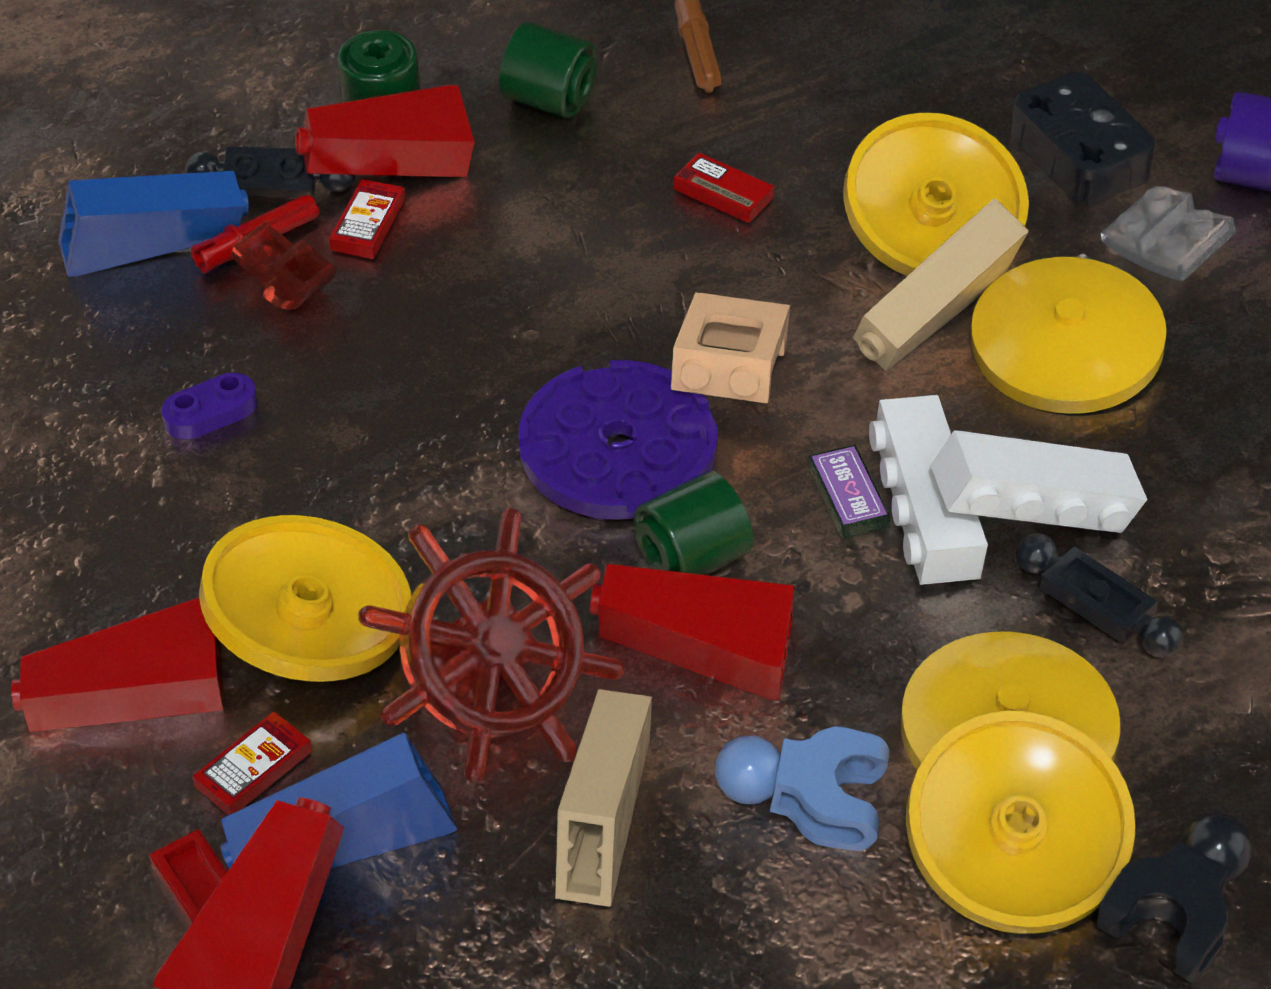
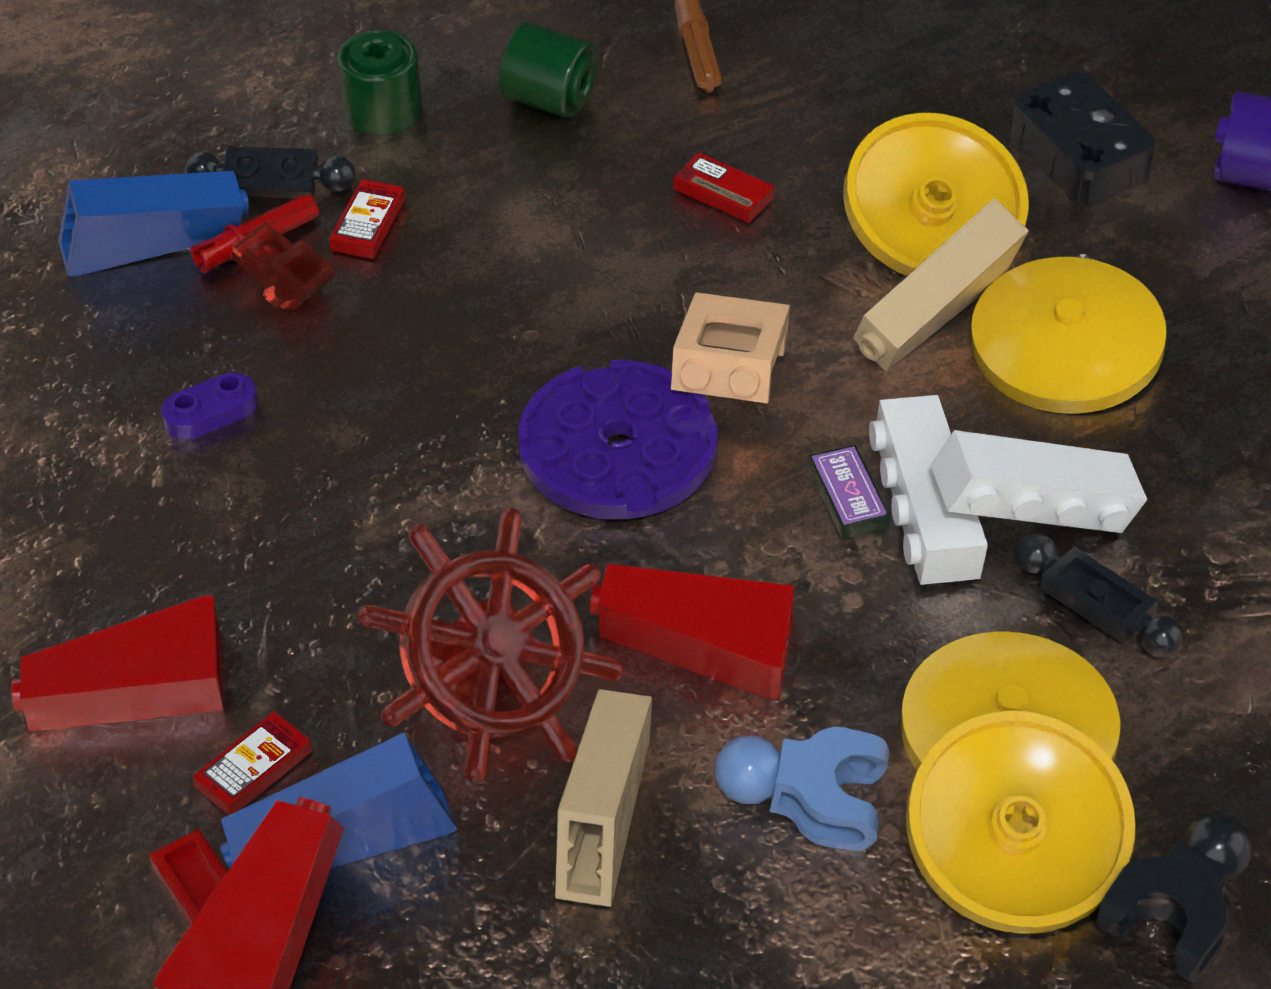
(291, 597): yellow dish -> none
(389, 135): red slope -> none
(694, 526): dark green piece -> none
(1168, 233): clear slope -> none

